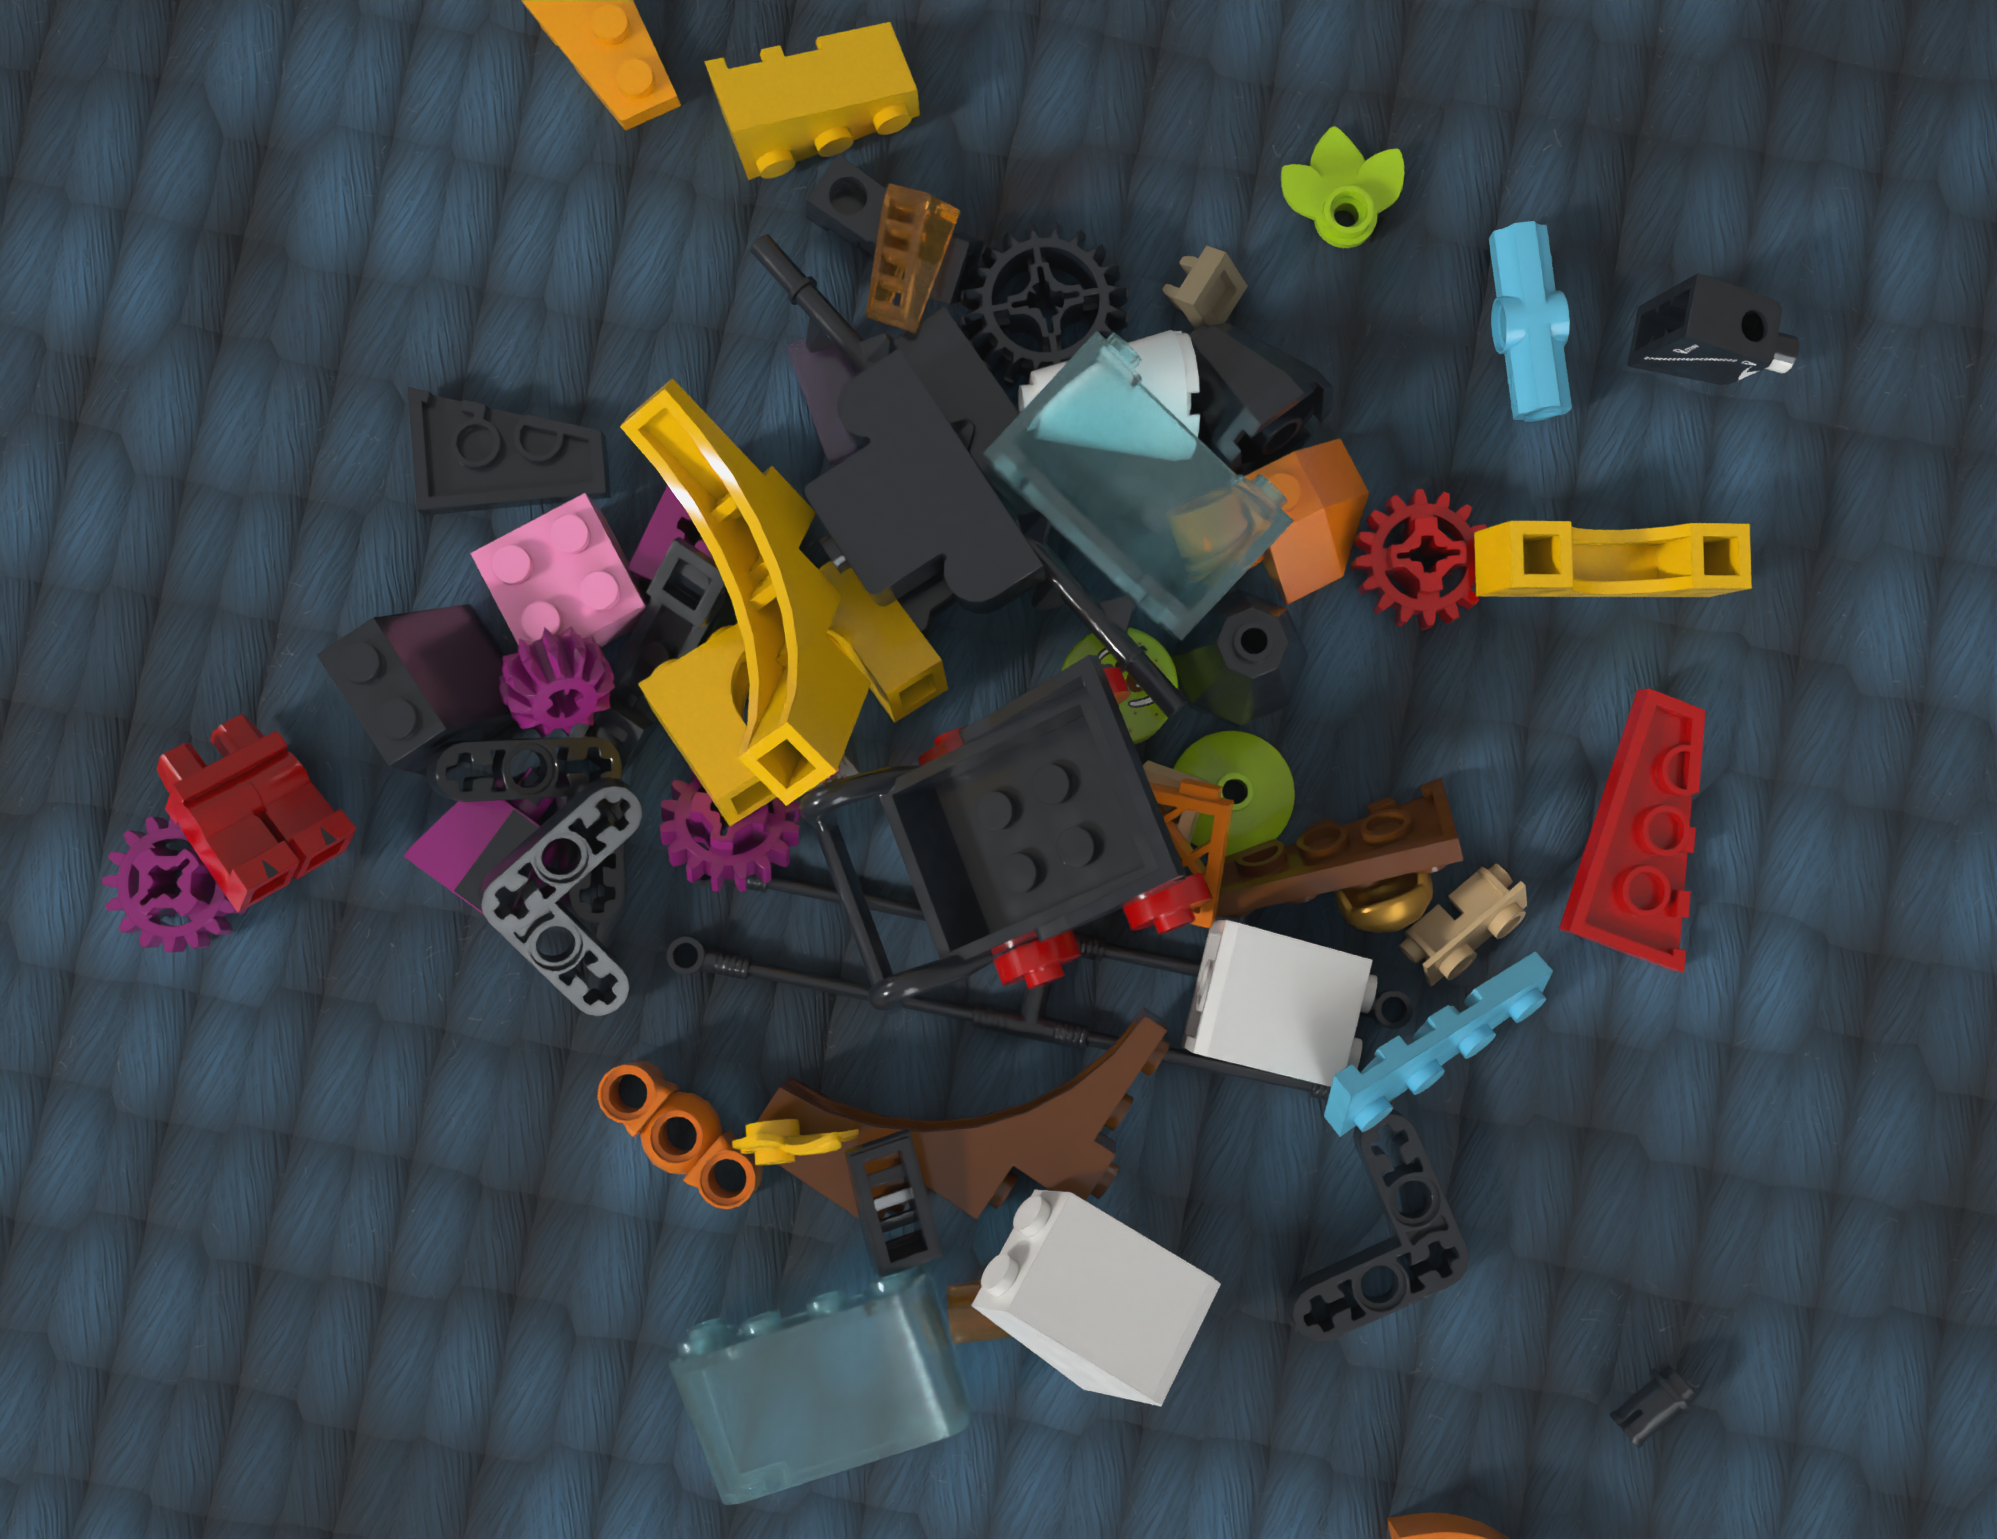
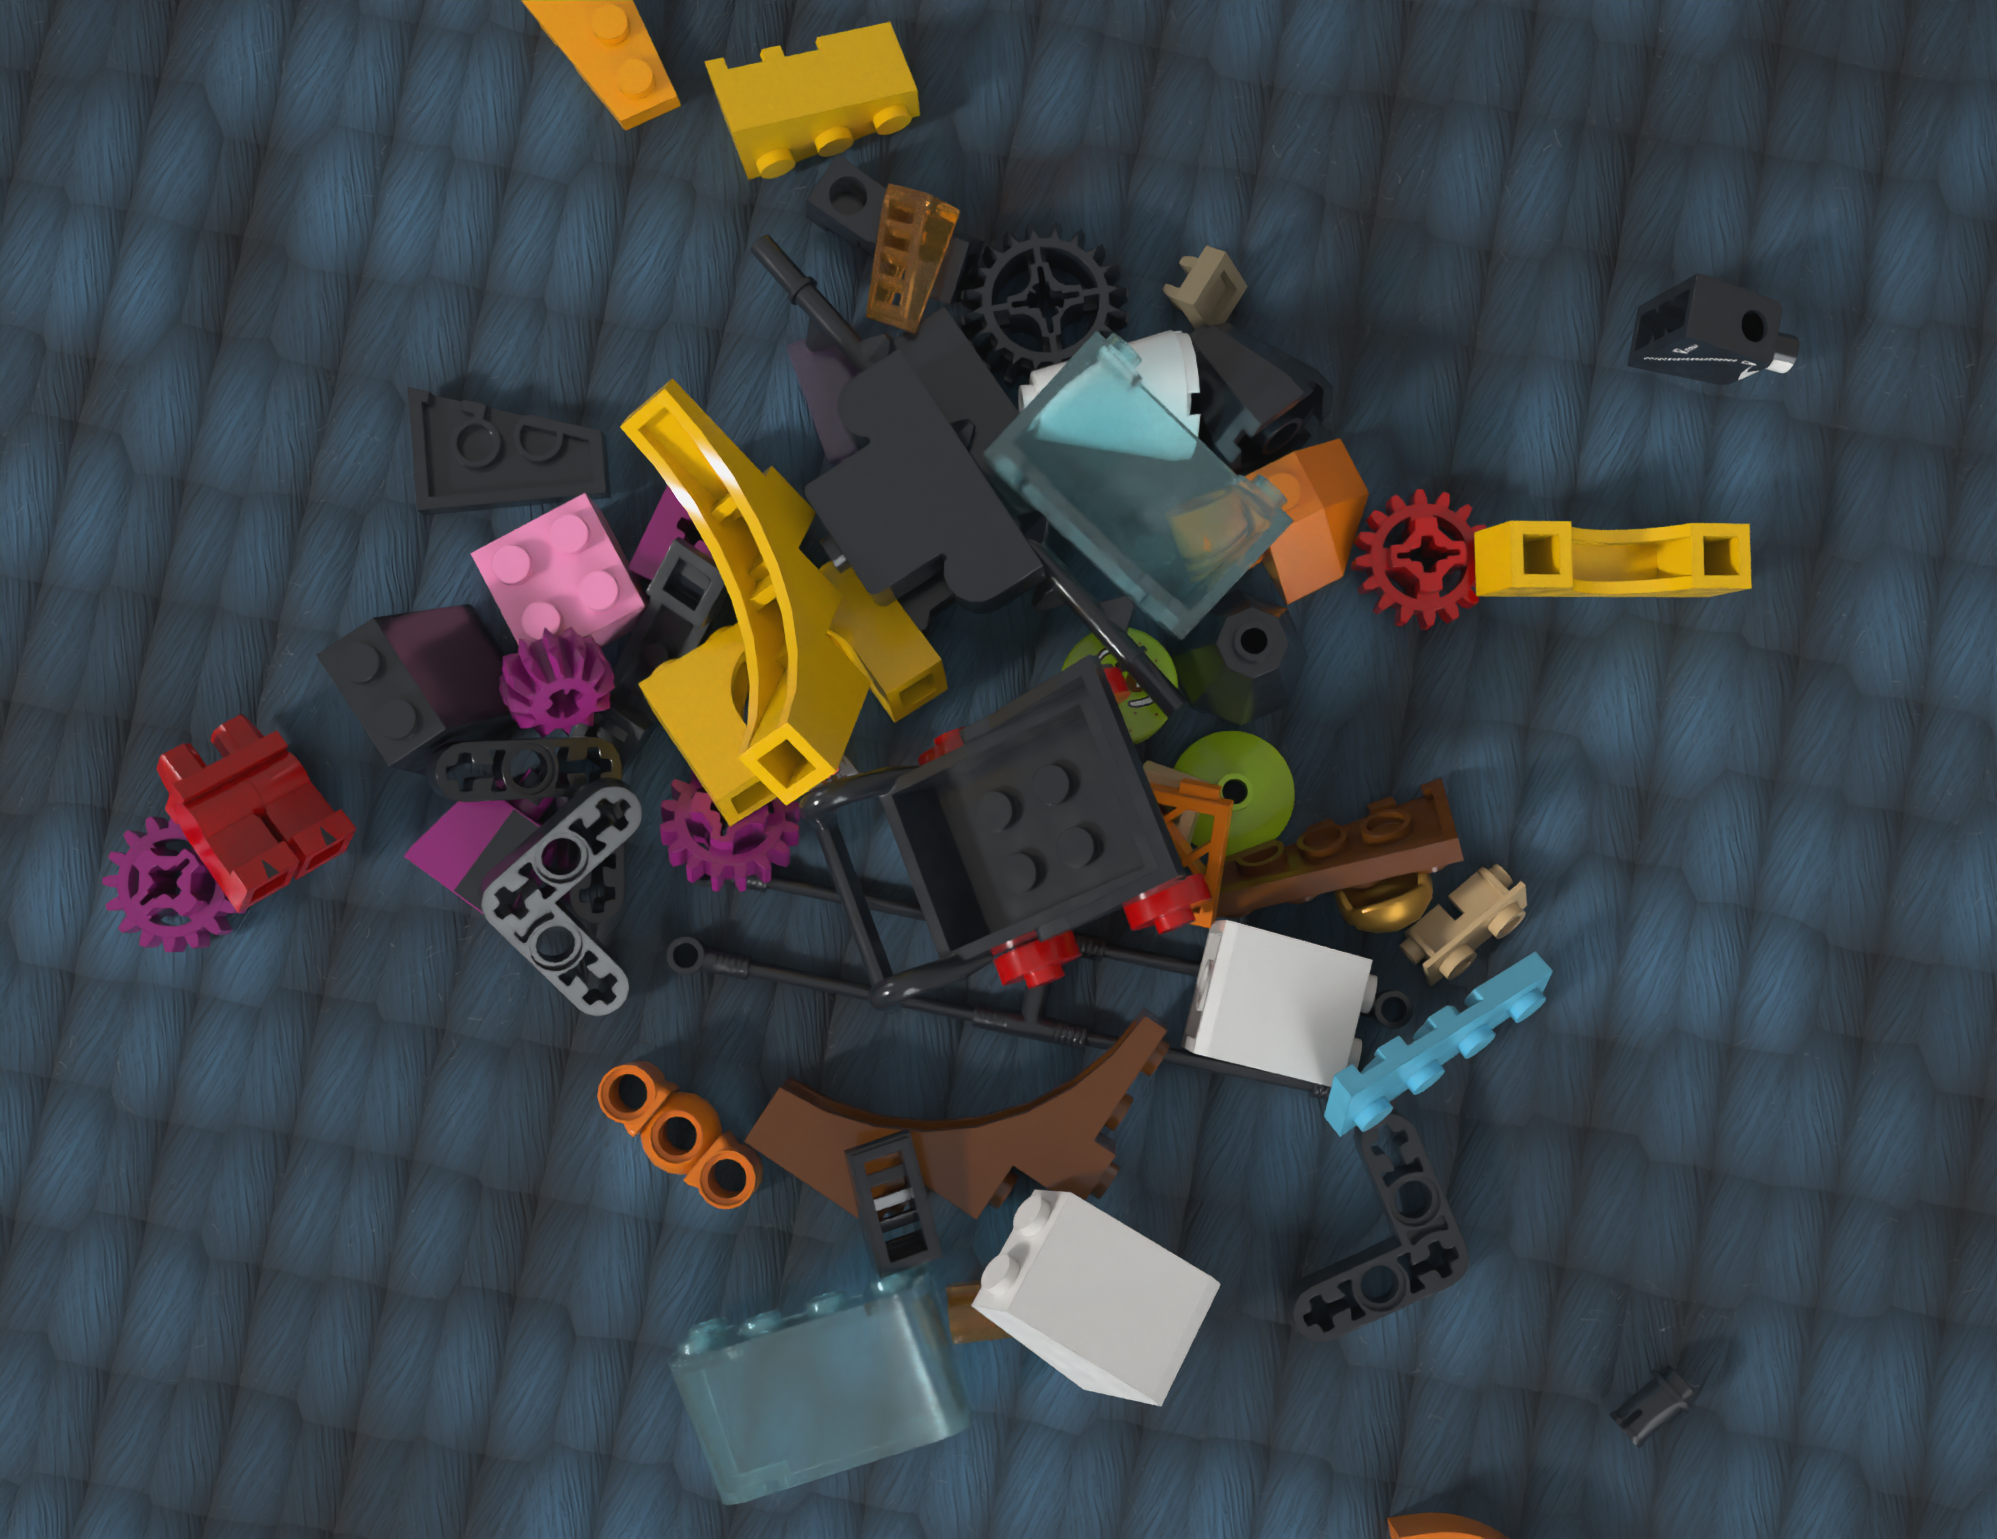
(781, 1140): yellow plate -> none
(1343, 182): lime plate -> none
(1530, 322): medium azure piece -> none
(1638, 847): red wing -> none

